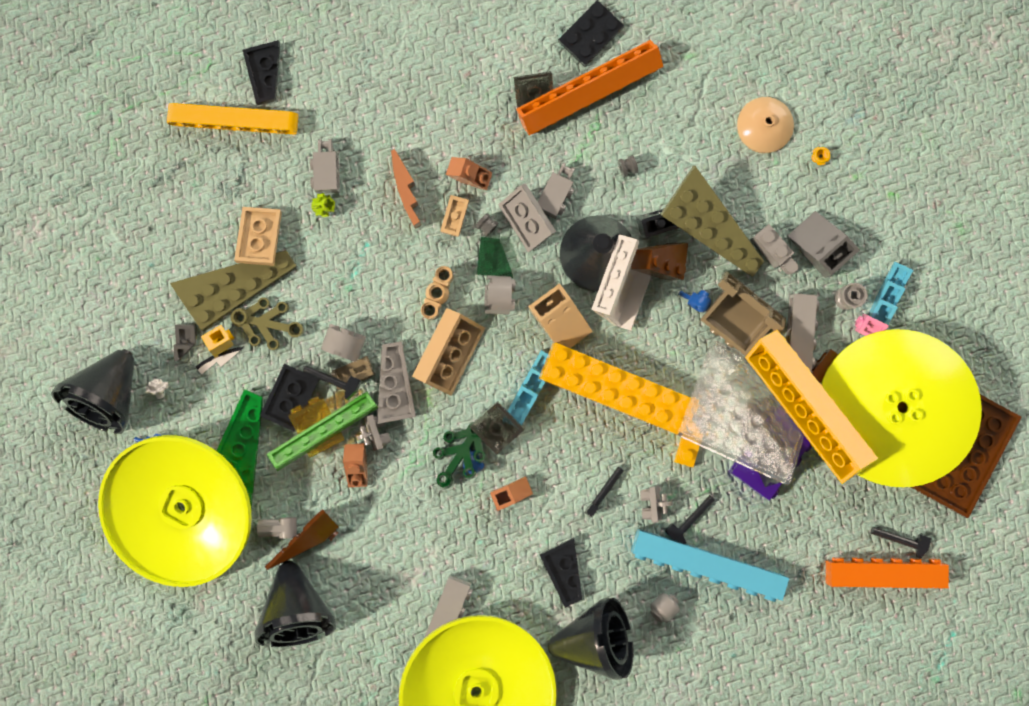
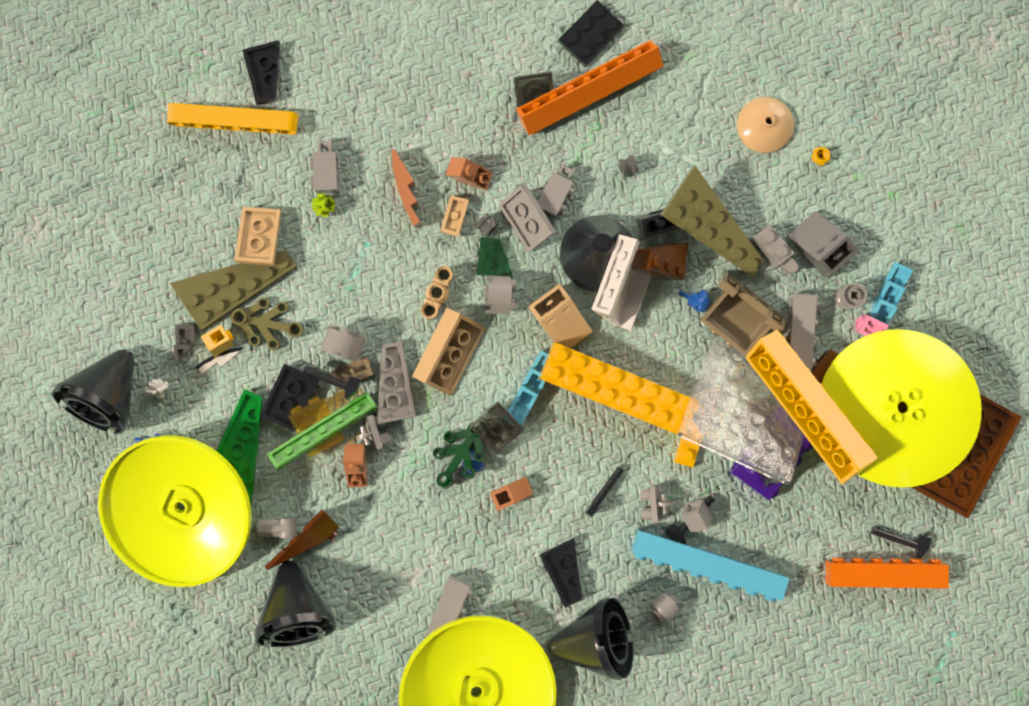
(697, 515): none -> light grey panel

